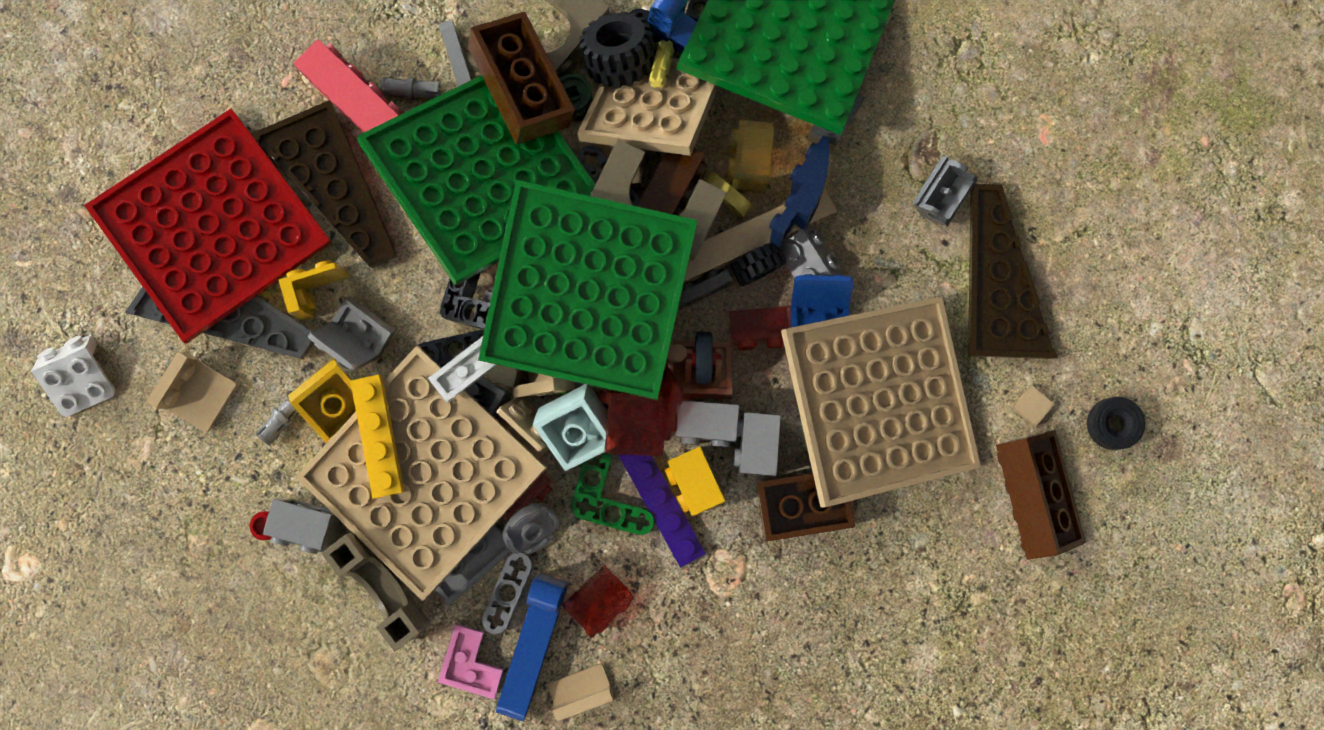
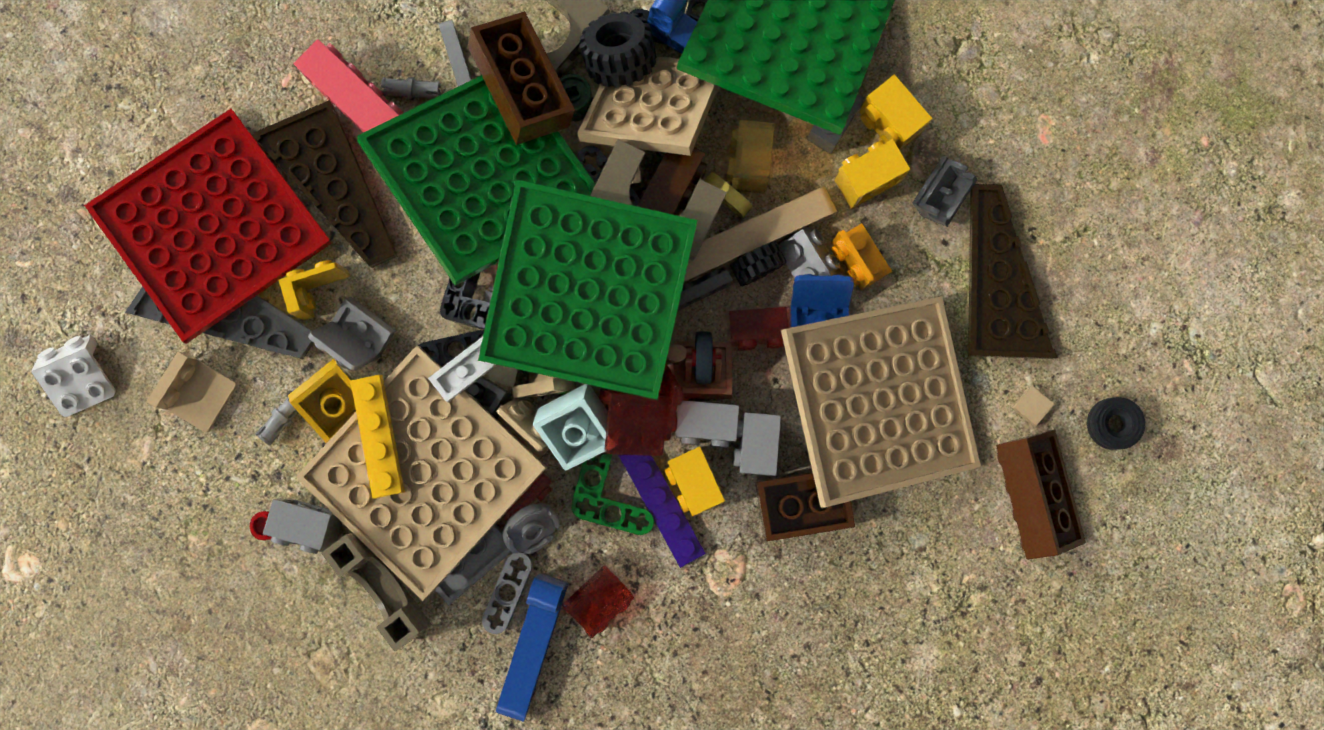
(463, 669): bright pink plate -> none
(580, 692): tan panel -> none
(661, 64): light yellow axle -> none
(806, 192): dark blue slope -> none
(860, 256): none -> light orange bracket
(871, 173): none -> yellow brick
(894, 113): none -> yellow brick

